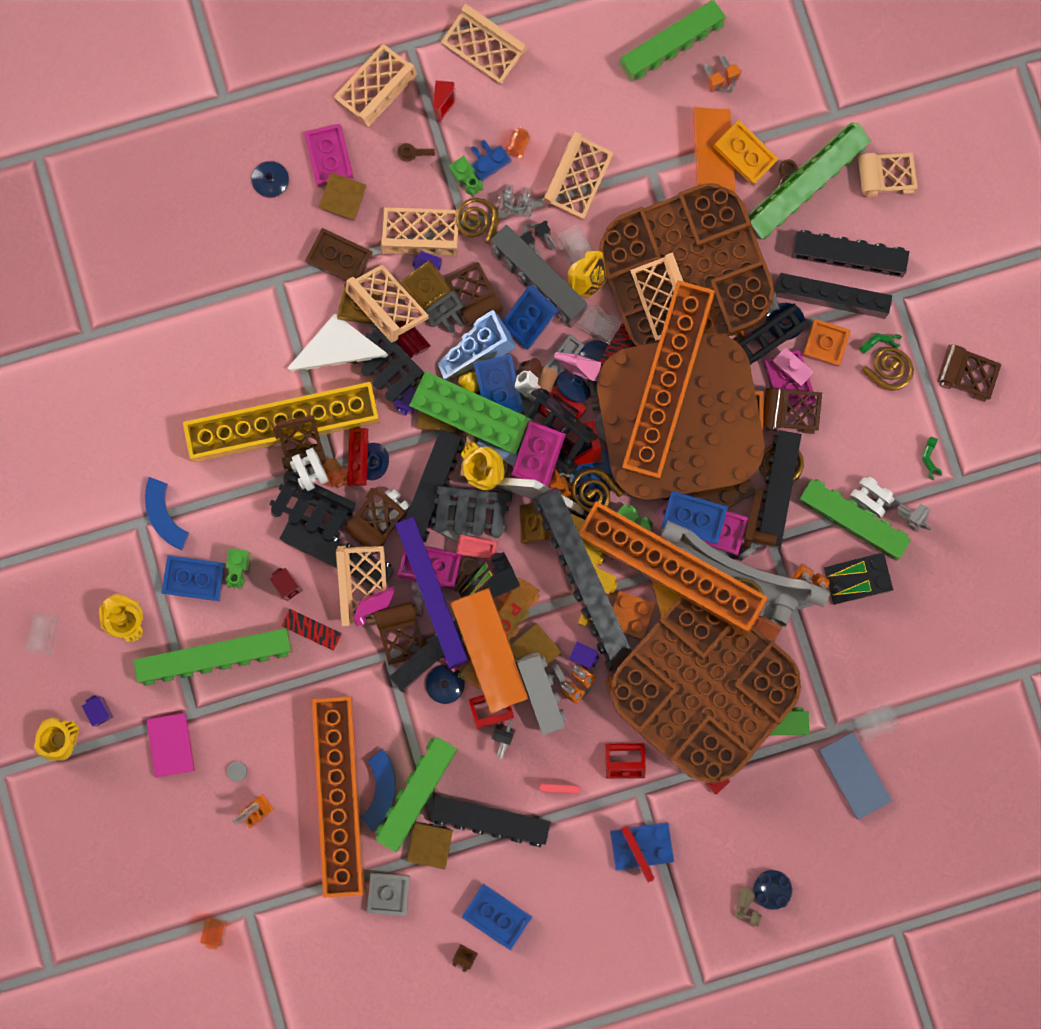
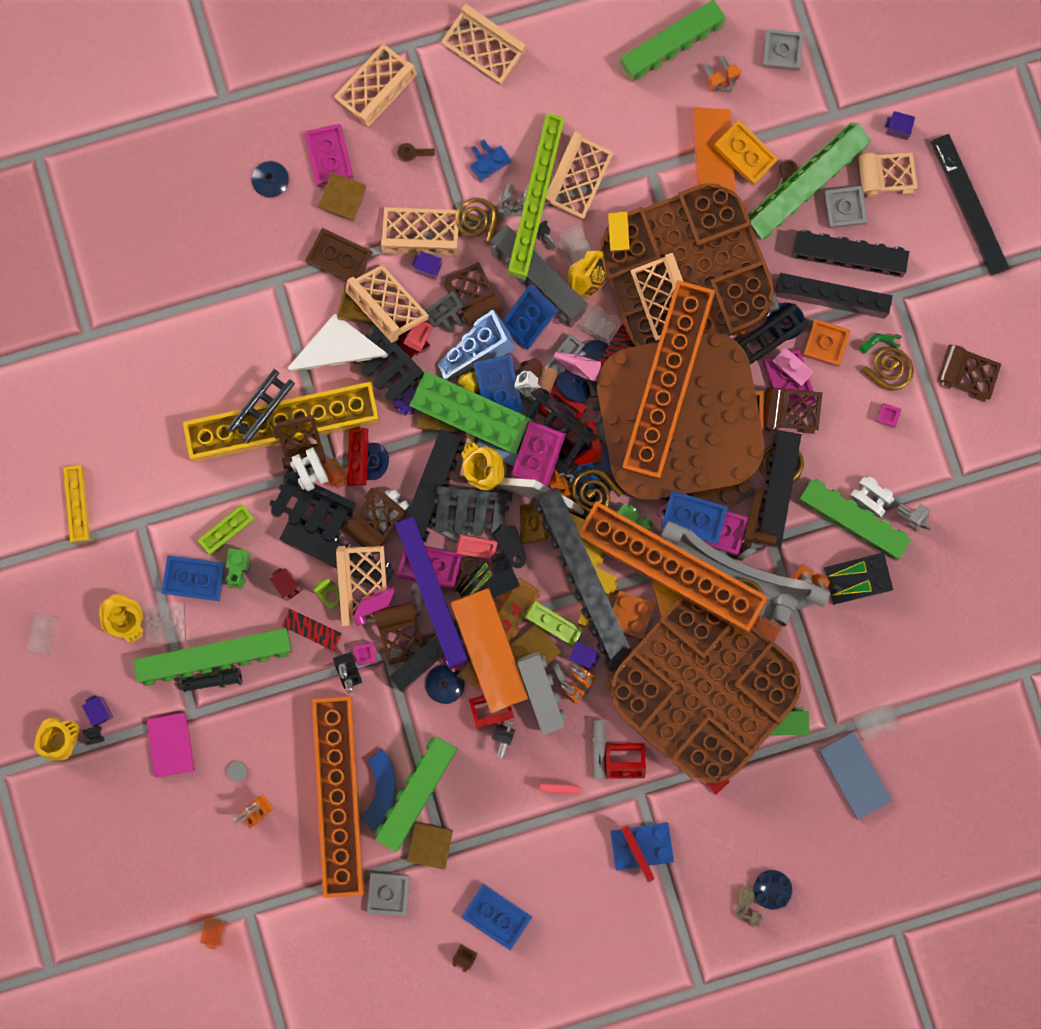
(76, 503): none -> yellow tile
(93, 735): none -> black wheel
(159, 517): blue tile -> none
(165, 622): none -> clear plate
(221, 679): none -> black pin
(226, 529): none -> lime plate
(261, 417): none -> black bar
(323, 588): none -> lime bracket
(347, 671): none -> black piece
(365, 654): none -> dark pink plate
(418, 335): none -> coral tile
(426, 285): pearl gold tile -> none
(443, 98): red tile -> none
(465, 175): bright green brick -> none
(490, 820): black brick -> none
(511, 544): none -> black piece
(518, 143): clear orange brick -> none
(535, 196): none -> lime plate
(553, 623): none -> lime plate
(599, 749): none -> light grey pin
(619, 231): none -> yellow tile
(783, 49): none -> light grey plate
(845, 207): none -> light grey plate
(888, 415): none -> dark pink plate
(899, 125): none -> dark purple brick
(930, 445): green arm -> none
(970, 205): none -> black tile

